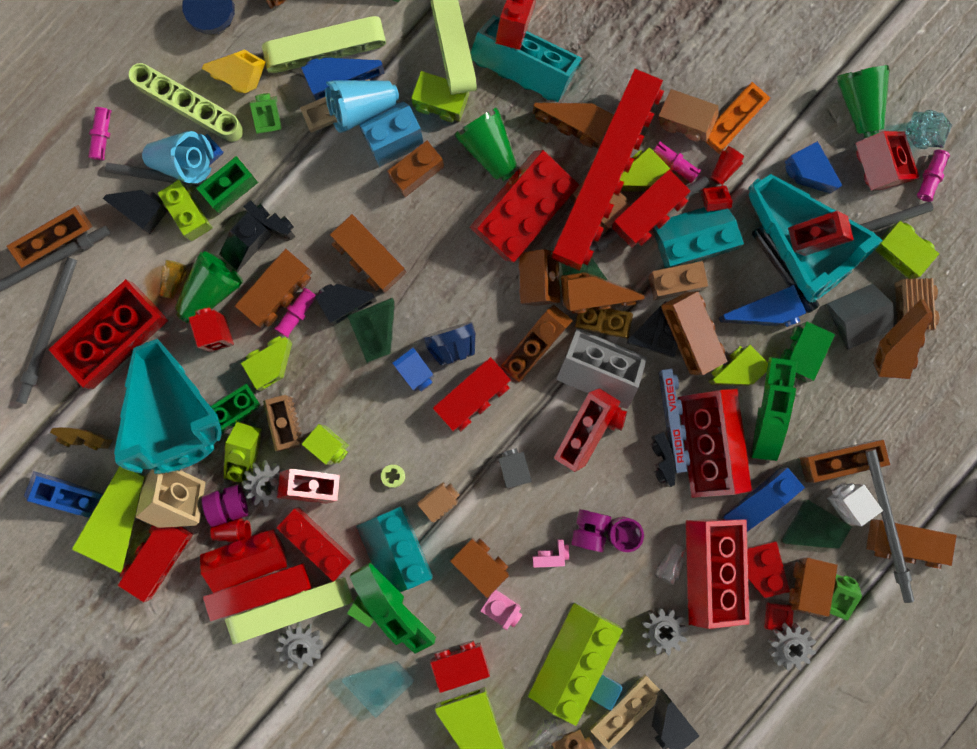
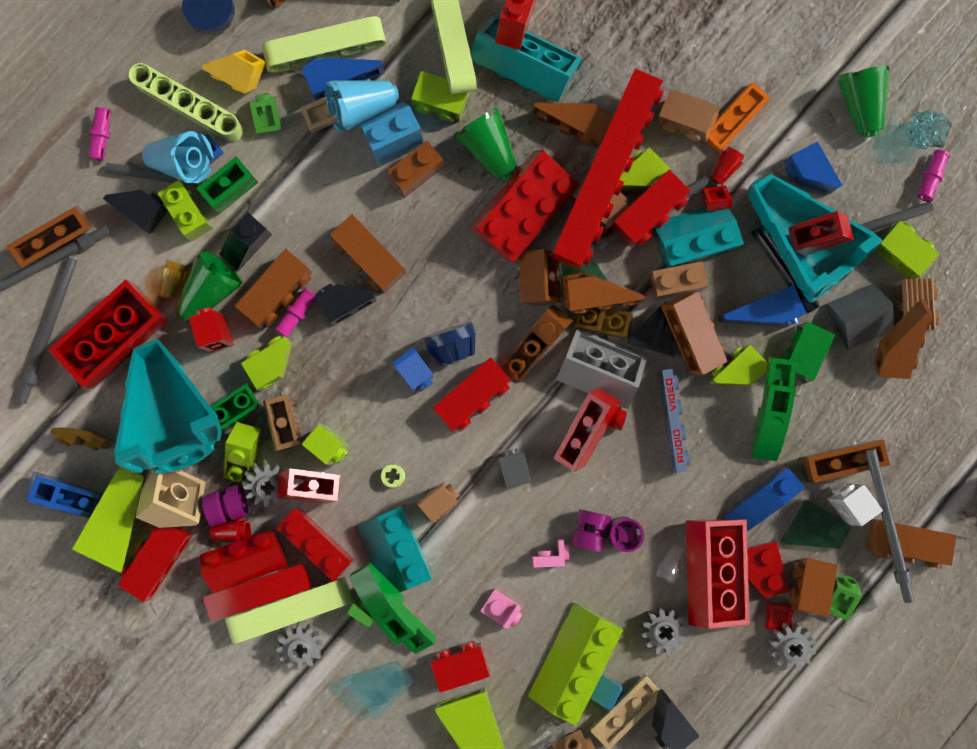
(273, 223): black slope -> none
(374, 329): clear green wing -> none
(480, 566): dark orange brick -> none
(665, 468): black slope -> none
(676, 162): dark pink pin -> none
(715, 443): red slope -> none
(886, 160): slope -> none

